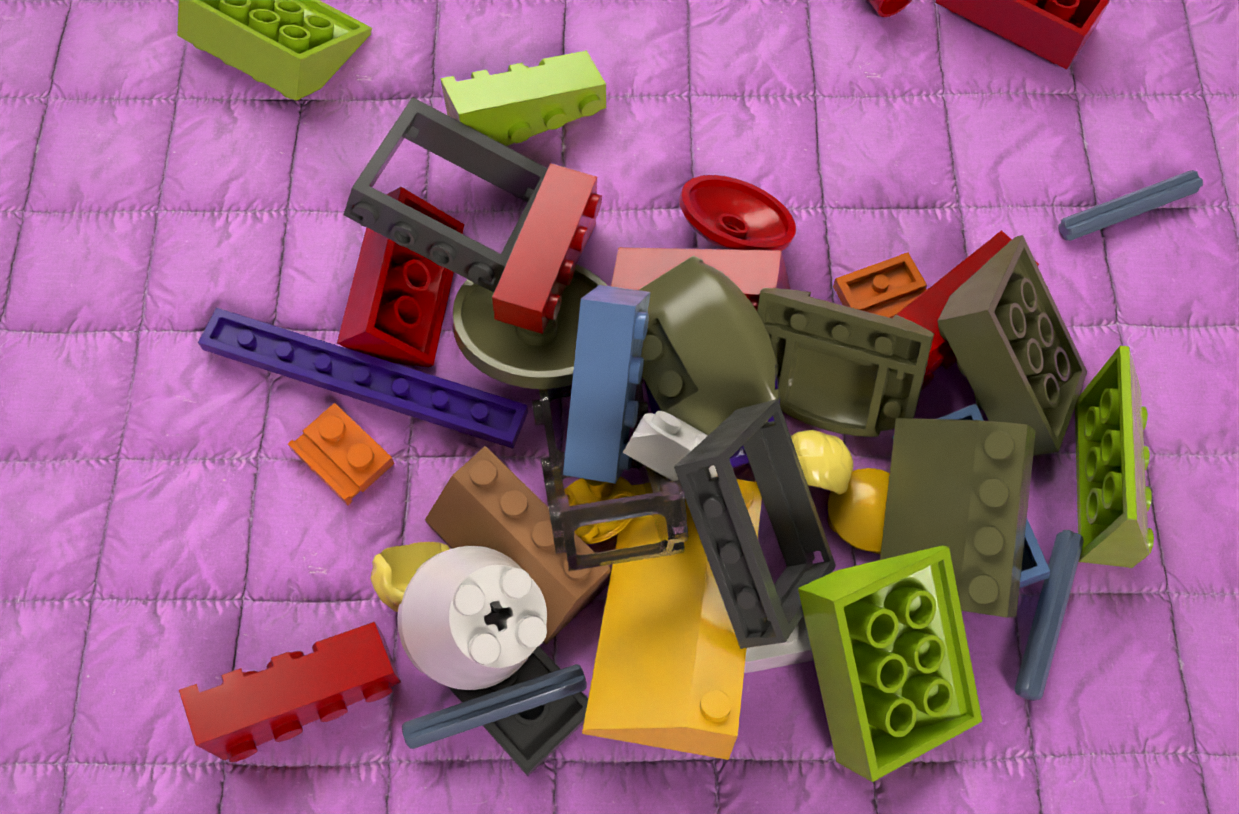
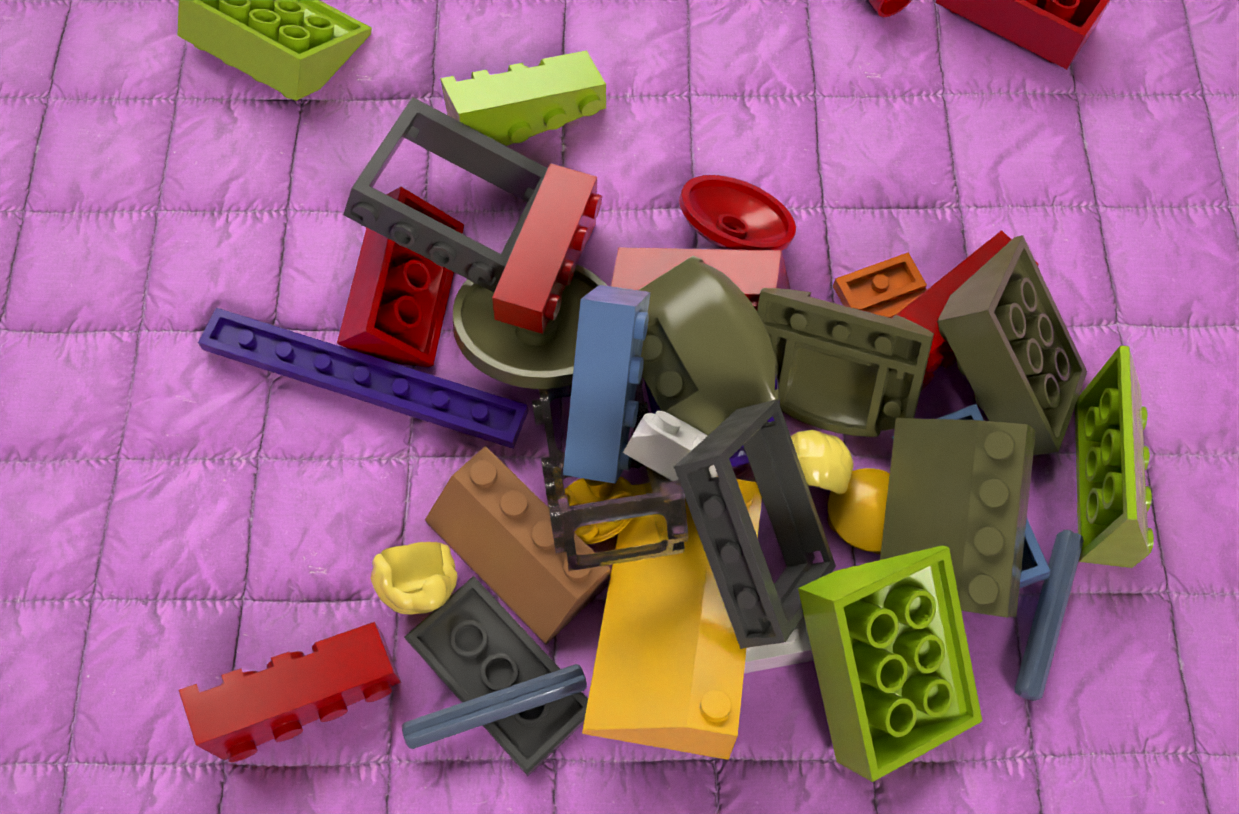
(341, 453): orange plate -> none
(446, 625): white cone -> none
(1130, 205): sand blue axle -> none

